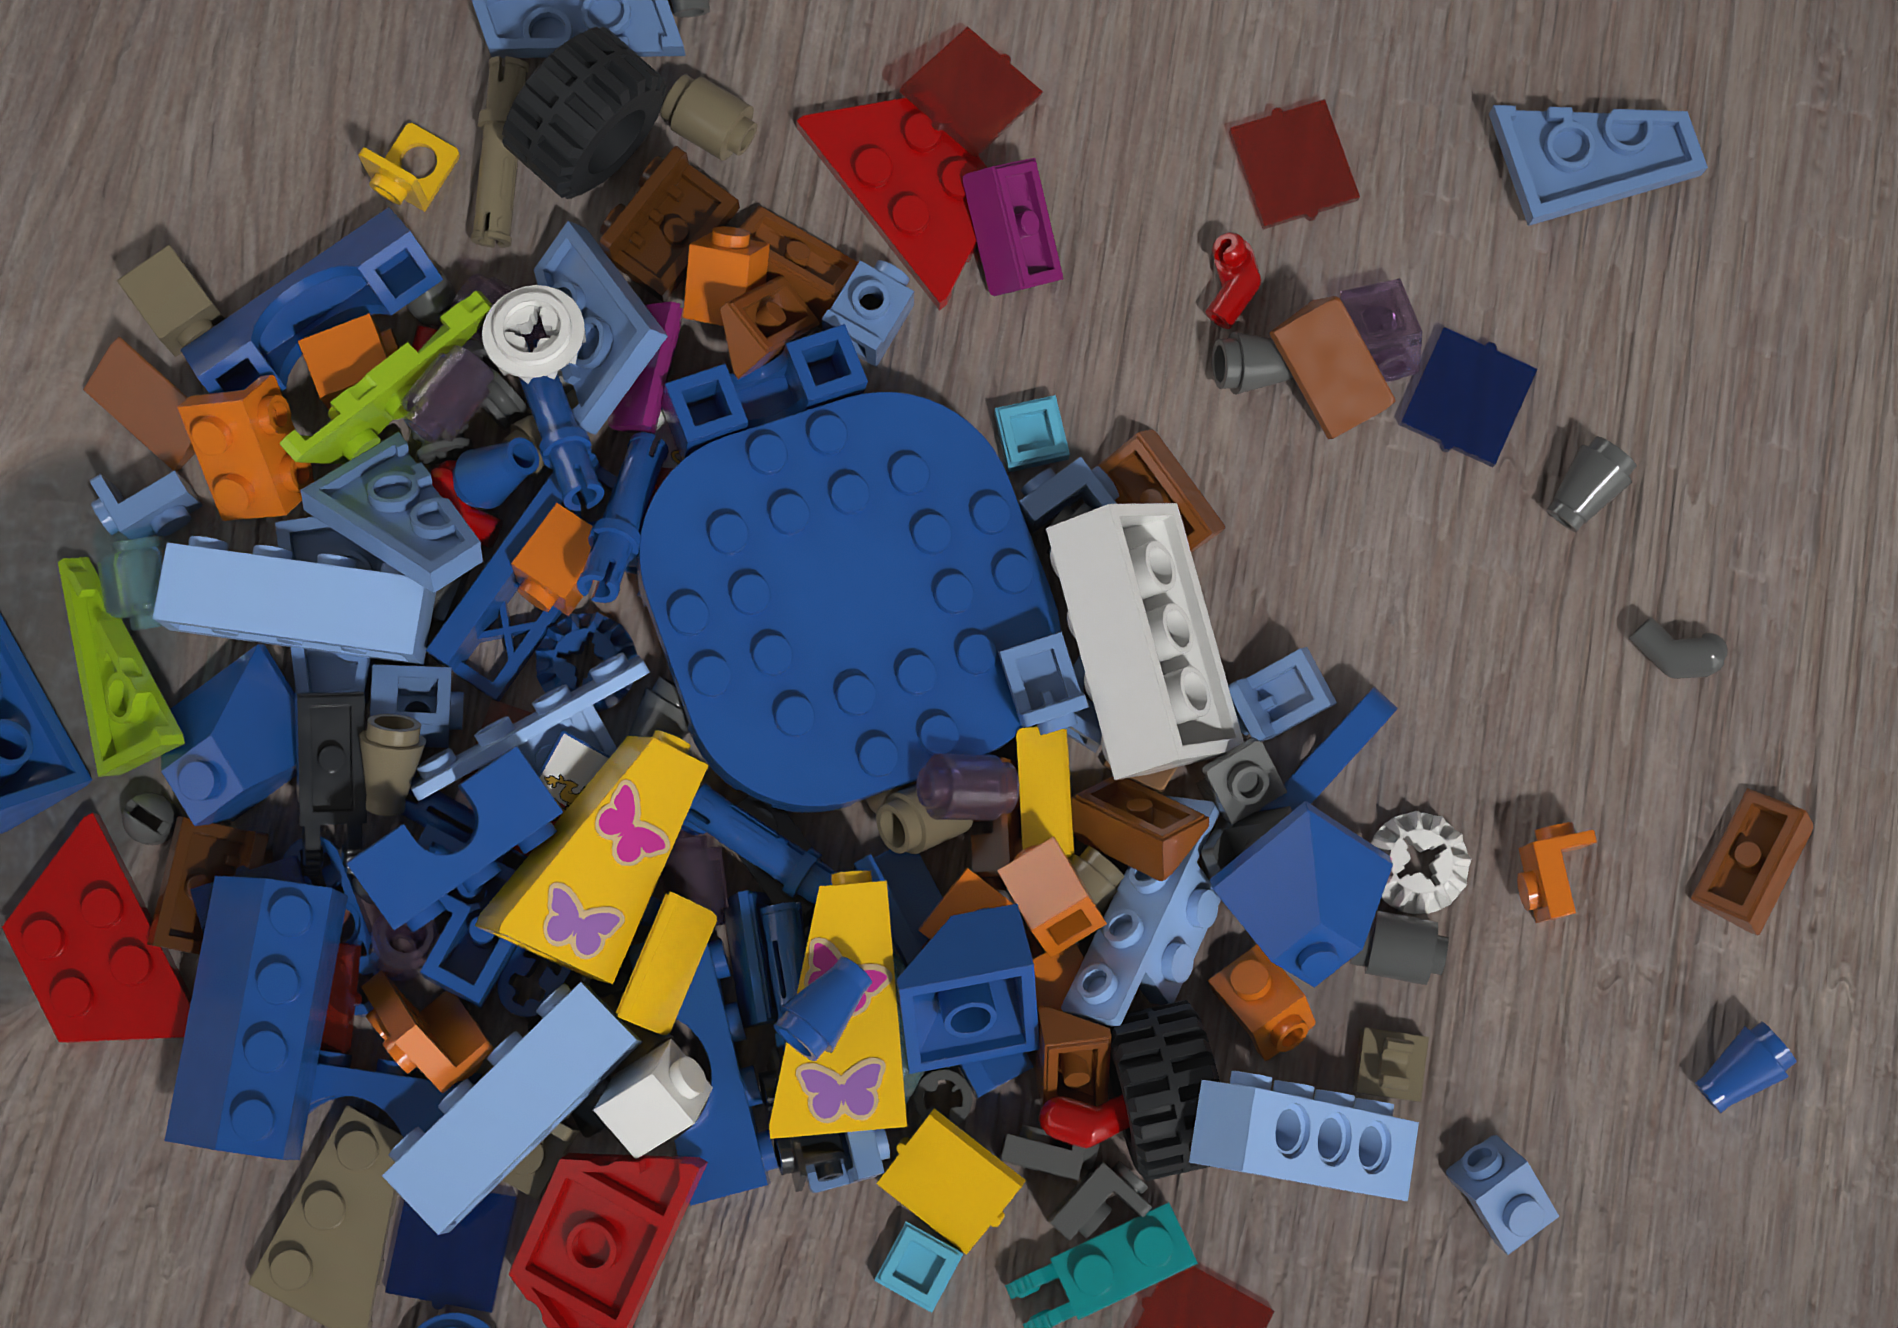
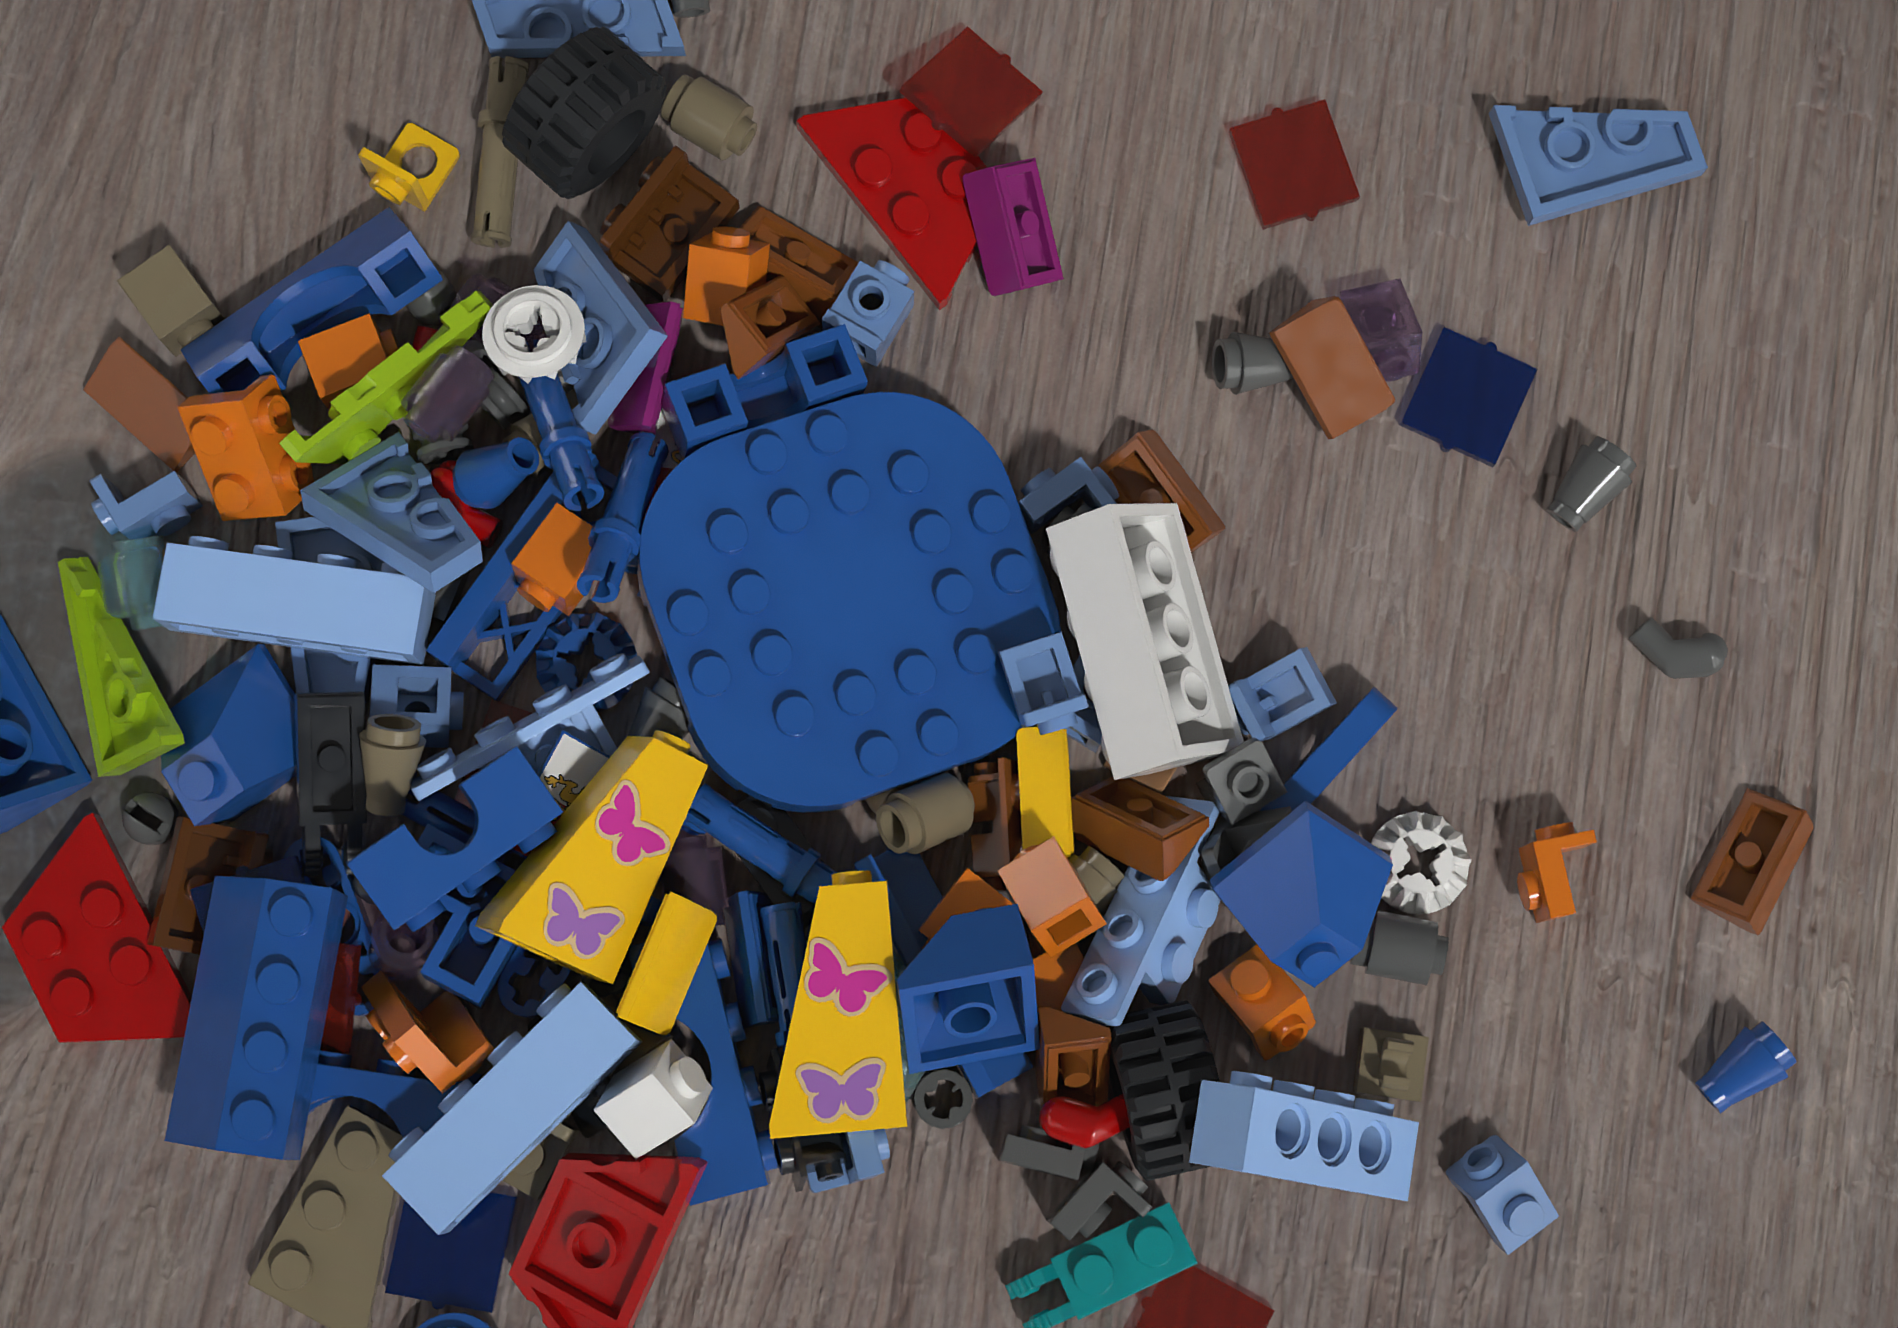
(822, 1010): blue cone -> none
(918, 1266): medium azure tile -> none
(951, 1181): yellow piece -> none
(967, 787): clear purple brick -> none
(1031, 433): medium azure tile -> none
(1238, 278): red arm -> none

